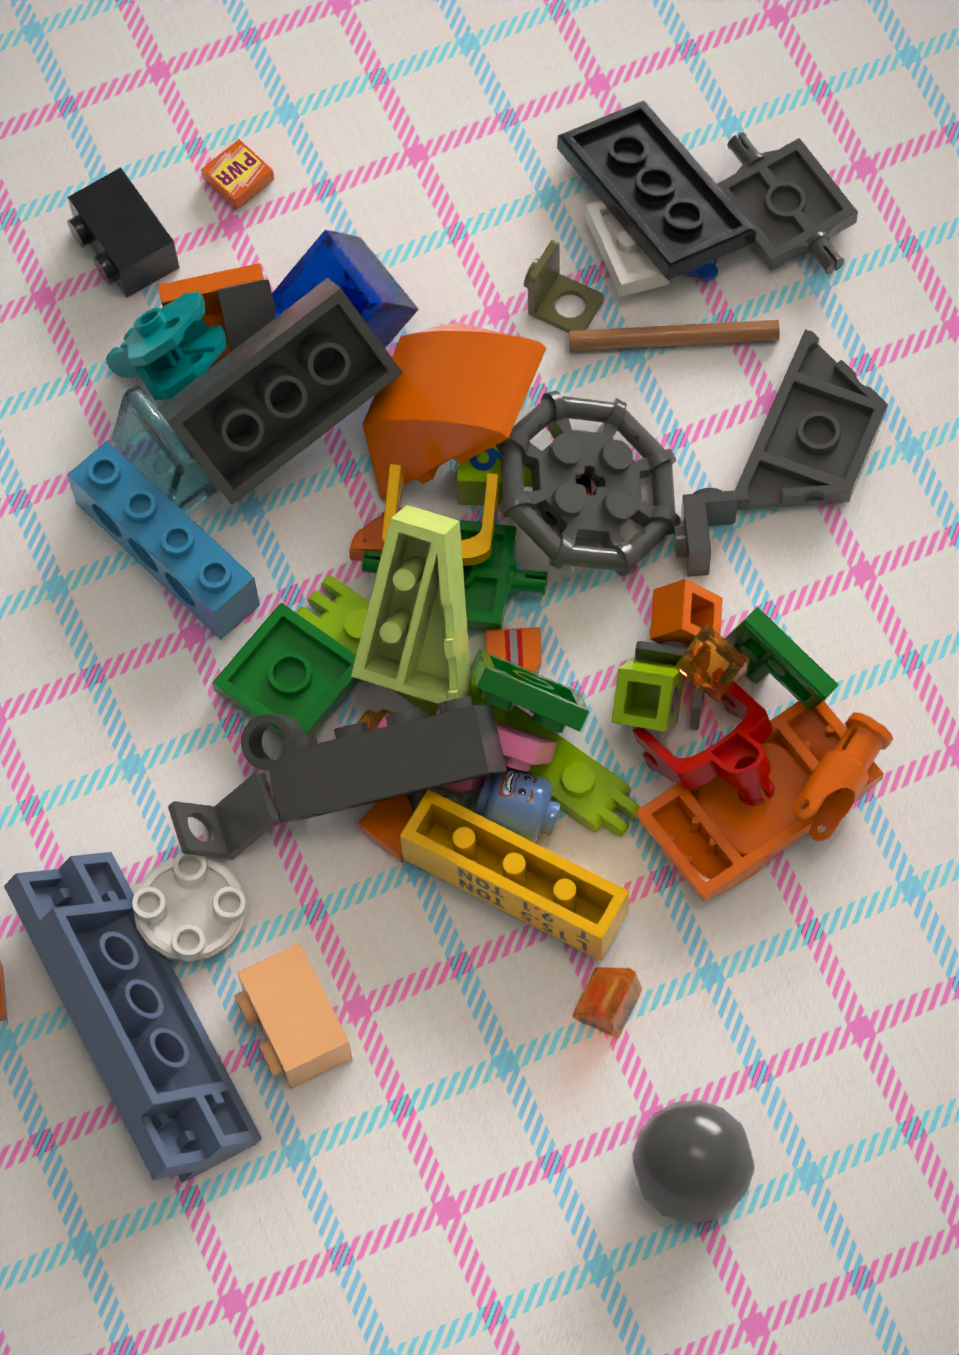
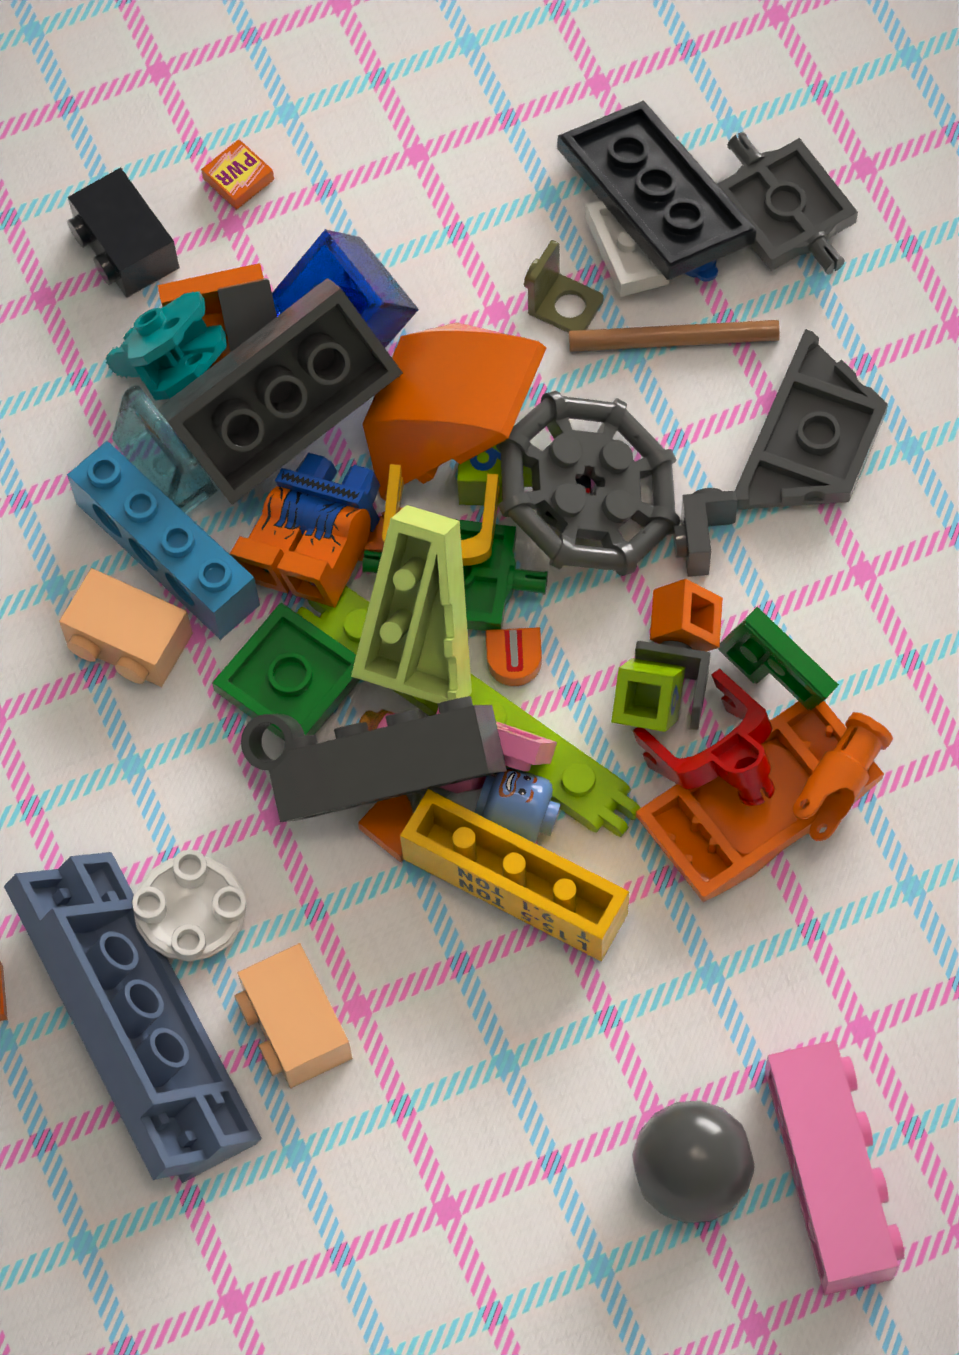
(125, 628): none -> light nougat brick
(231, 823): dark grey bracket -> none
(311, 530): none -> hips
(511, 684): green plate -> none
(608, 999): clear orange slope -> none
(713, 663): clear orange slope -> none
(832, 1167): none -> bright pink brick

